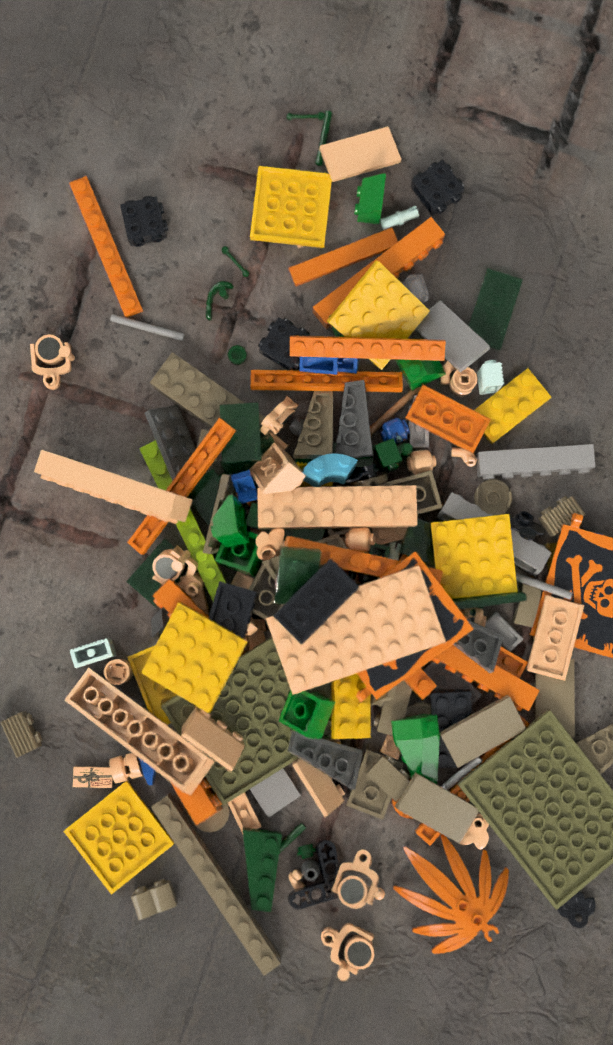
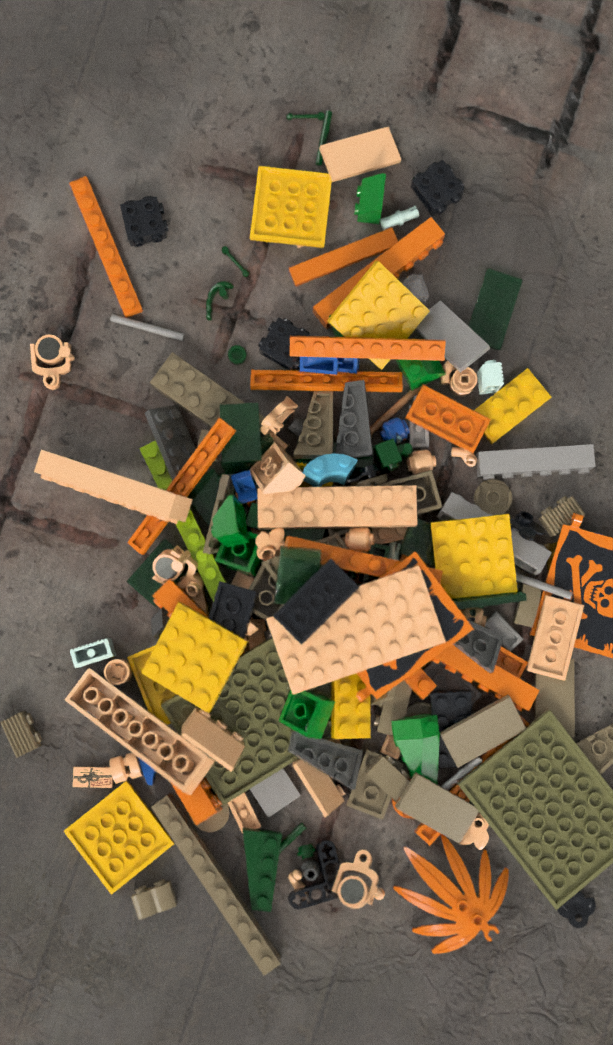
(357, 951): light nougat piece -> none

